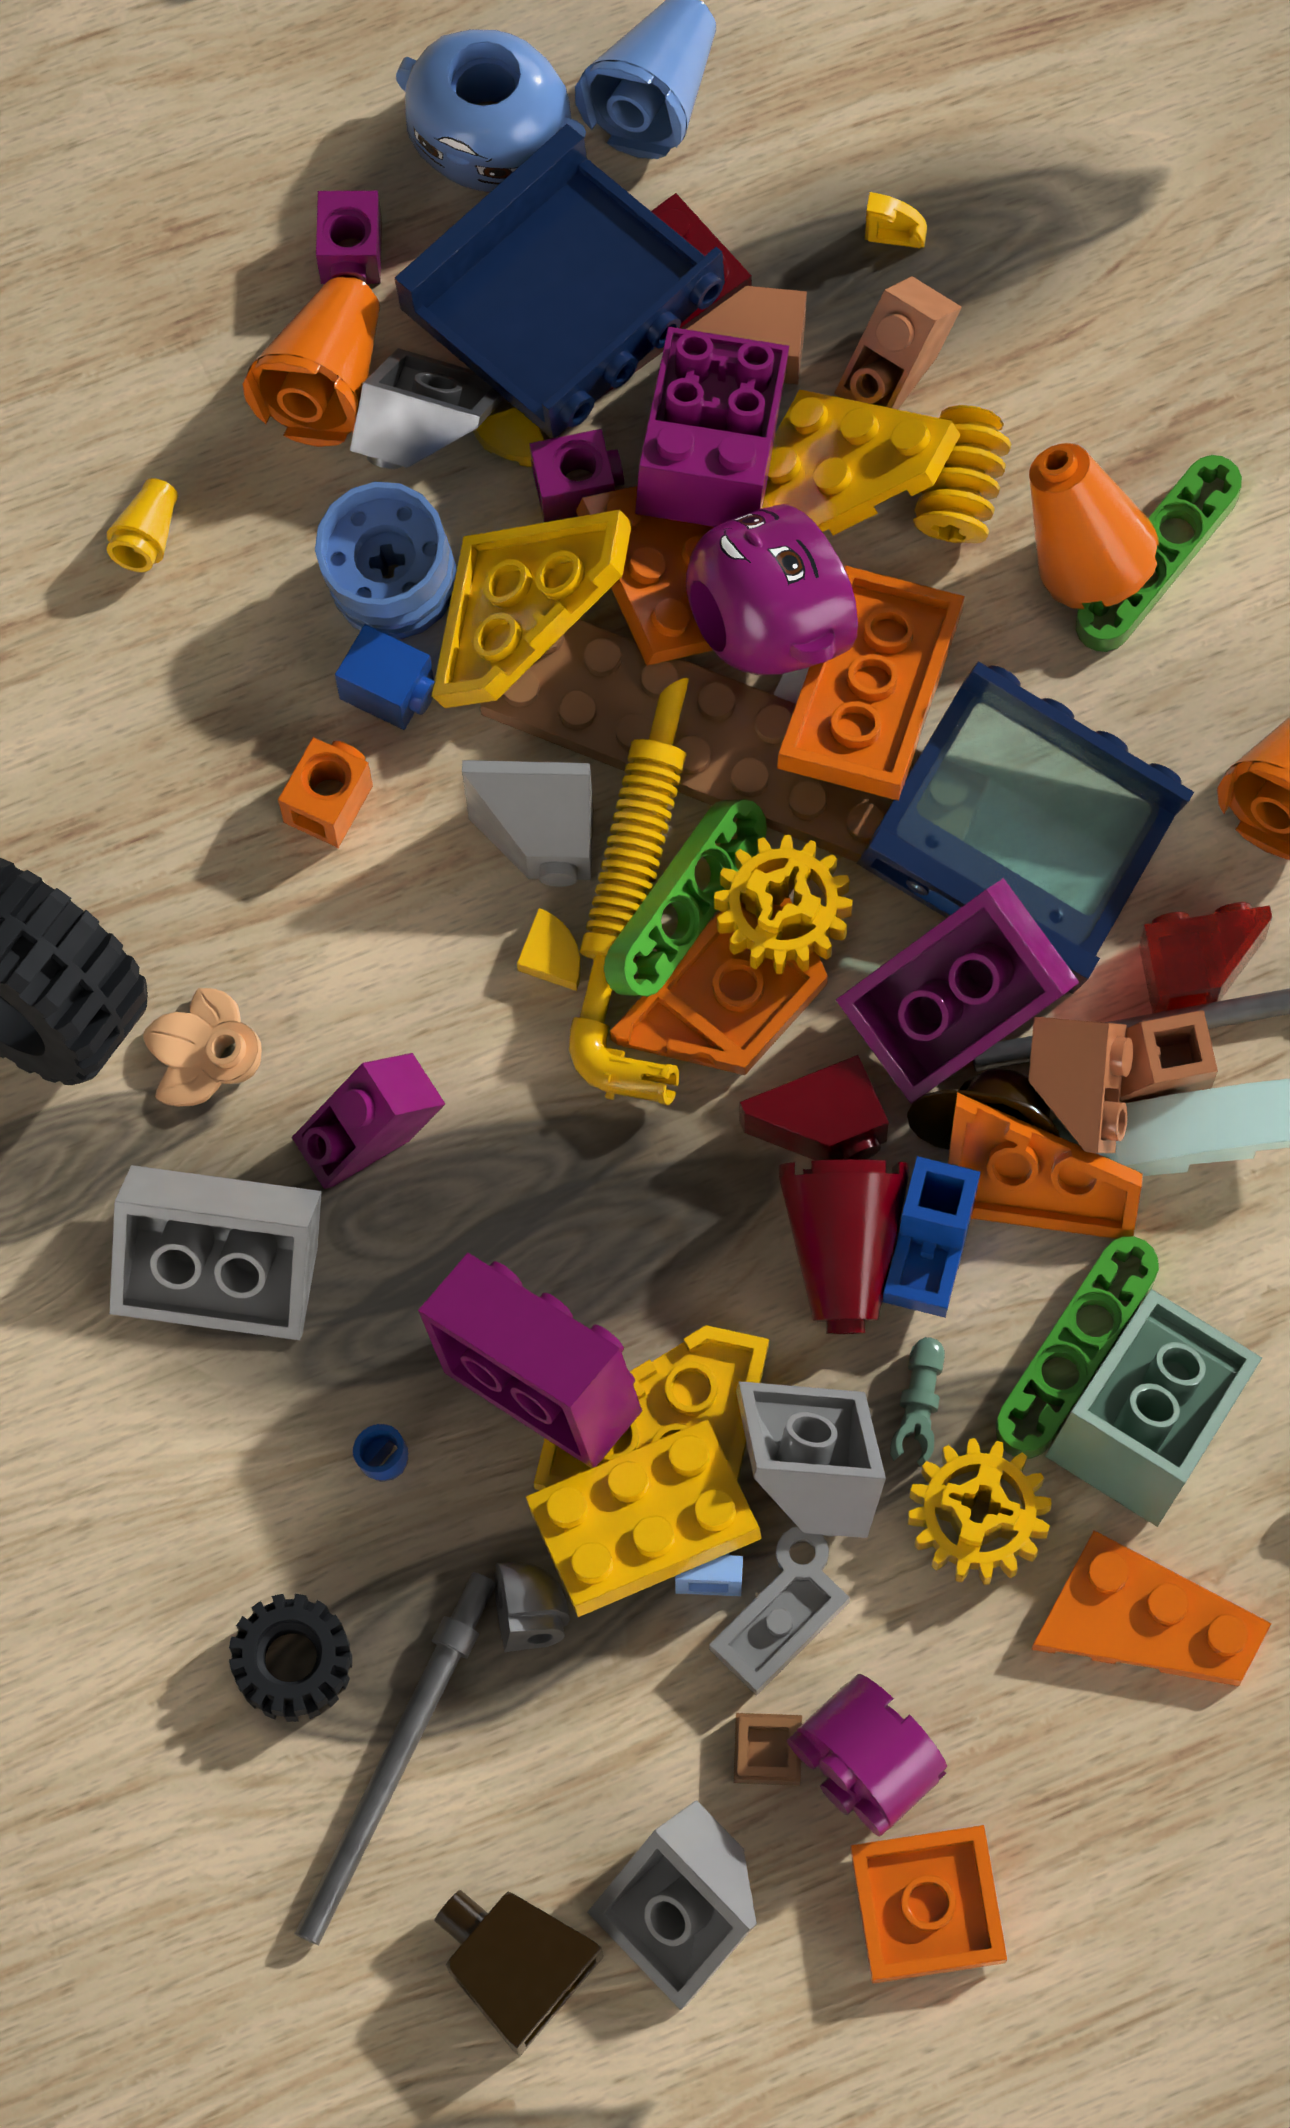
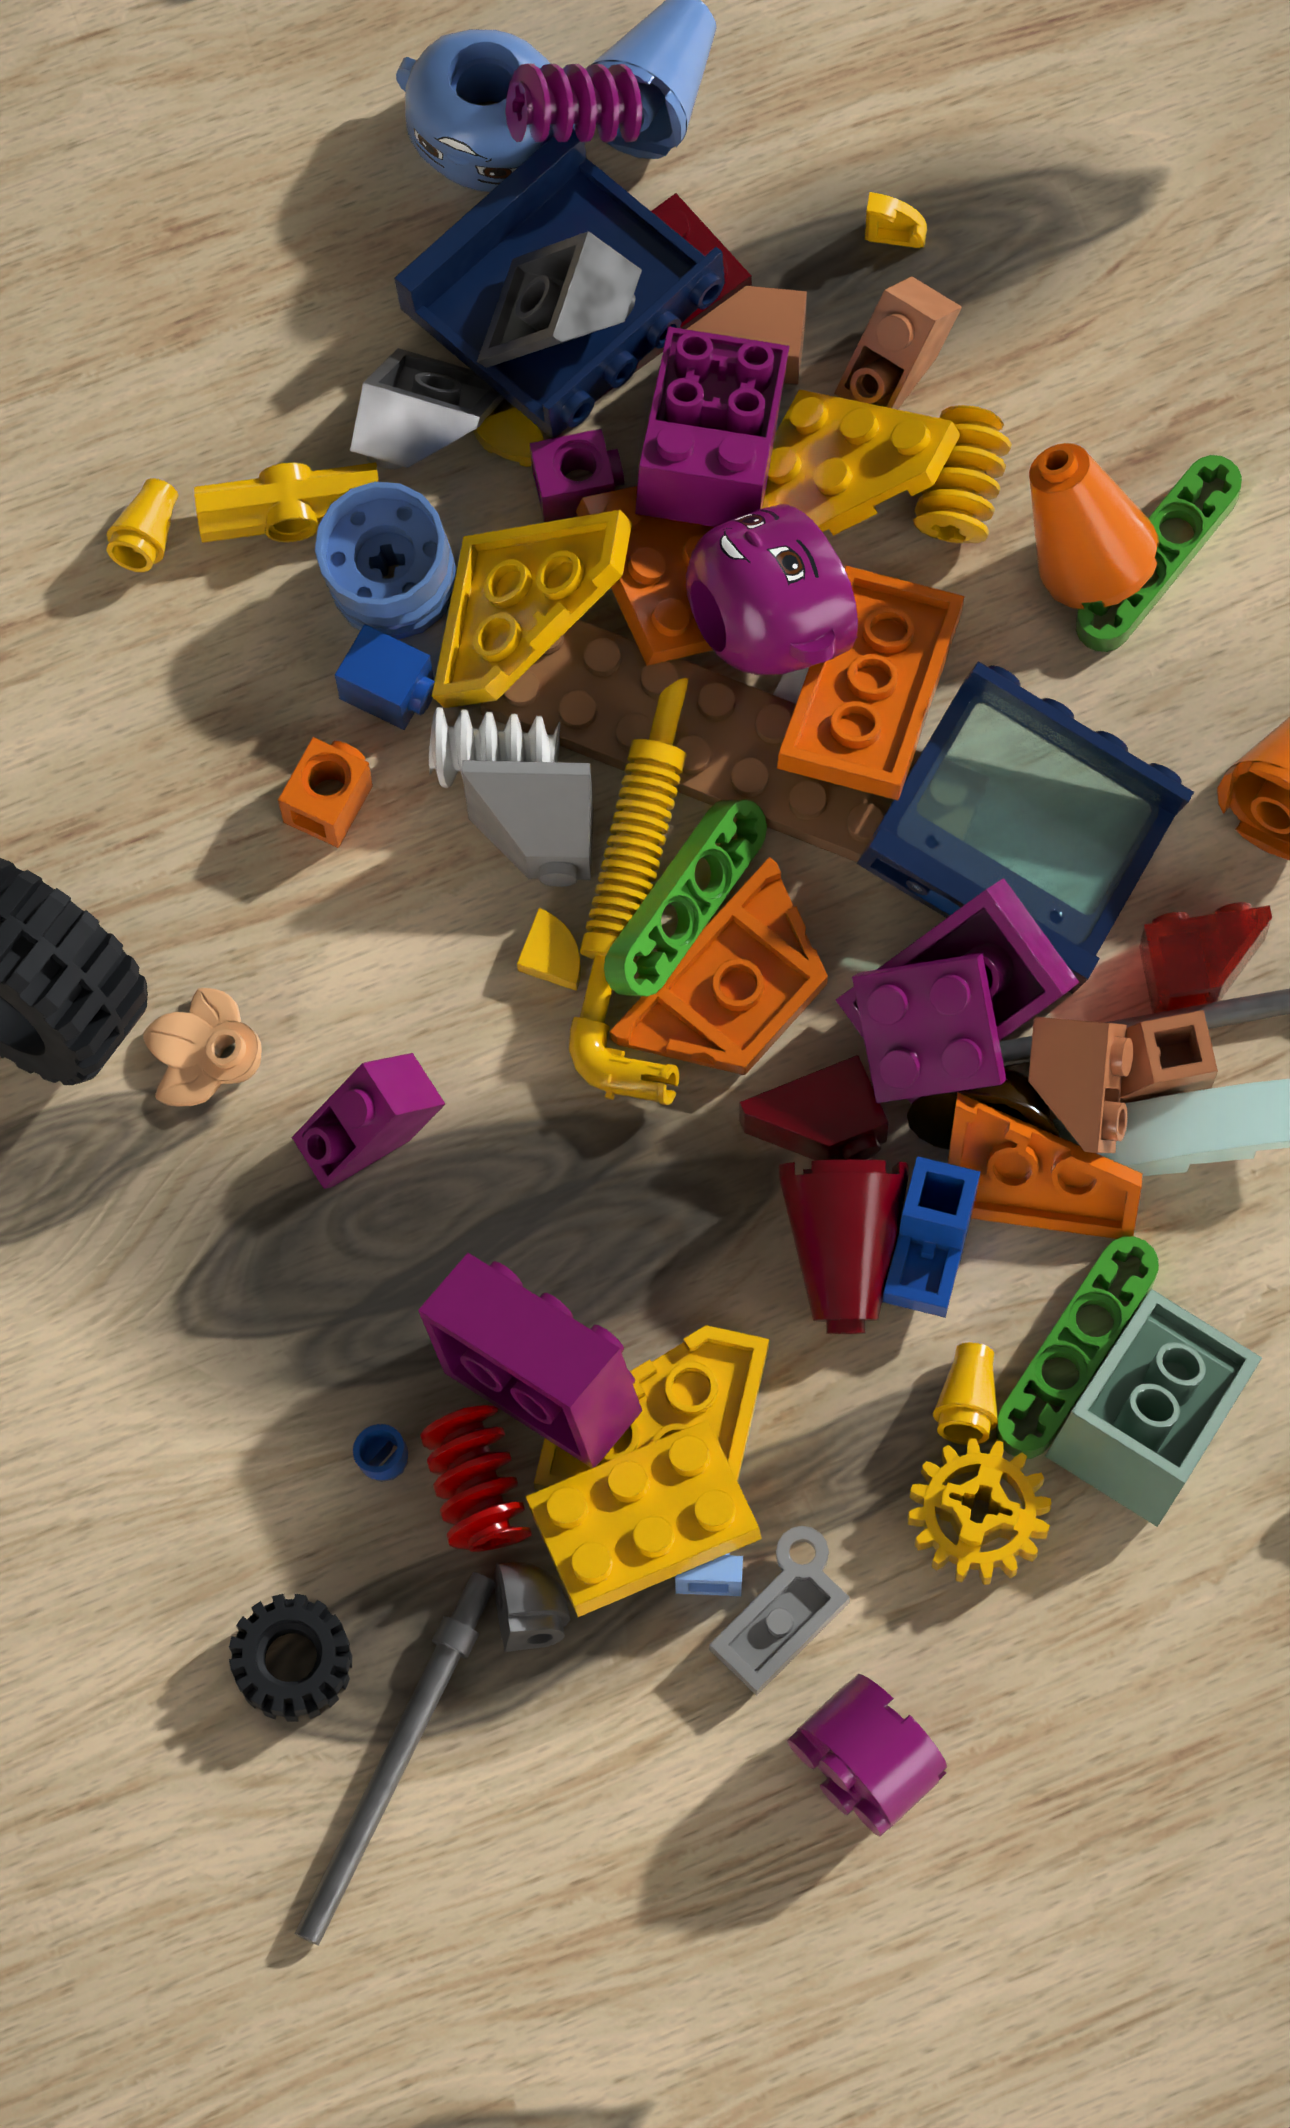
(214, 1252): light grey slope -> none
(281, 502): none -> yellow piece
(318, 365): orange cone -> none
(343, 217): magenta brick -> none
(462, 742): none -> white piece
(471, 1480): none -> red piece
(515, 1963): dark brown torso -> none
(559, 297): none -> flat silver slope
(575, 98): none -> magenta piece
(680, 1903): light grey slope -> none
(763, 890): yellow gear -> none
(763, 1749): medium nougat tile -> none
(814, 1455): light grey slope -> none
(919, 1400): sand green piece -> none
(928, 1904): orange plate -> none
(929, 1028): none -> magenta plate
(968, 1396): none -> yellow cone
(1149, 1617): orange wing -> none

